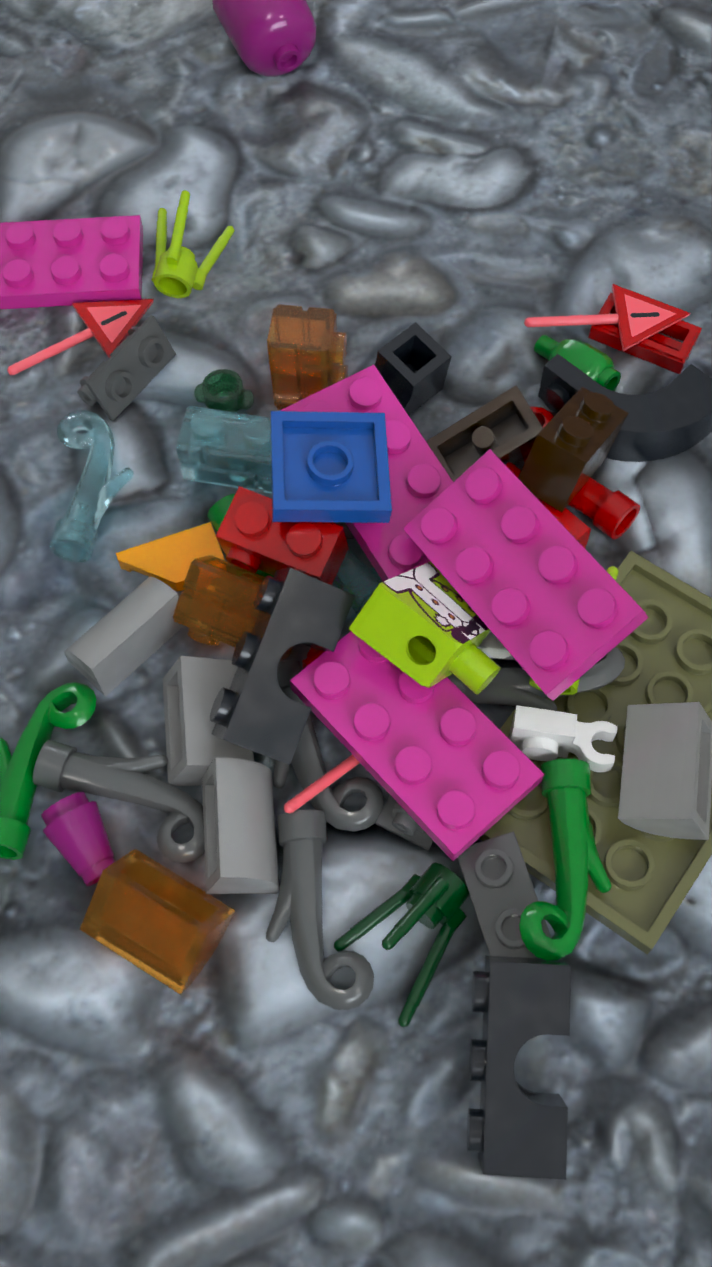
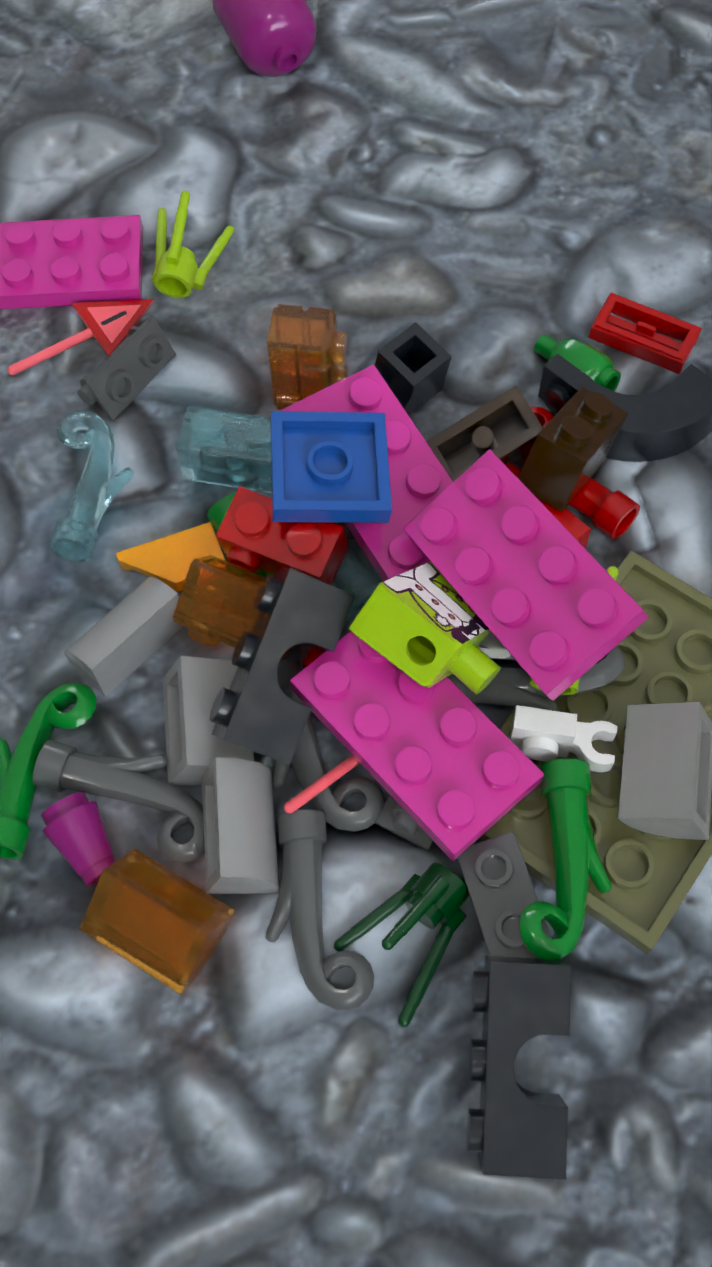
(224, 383): clear green plate -> none
(635, 315): piece -> none

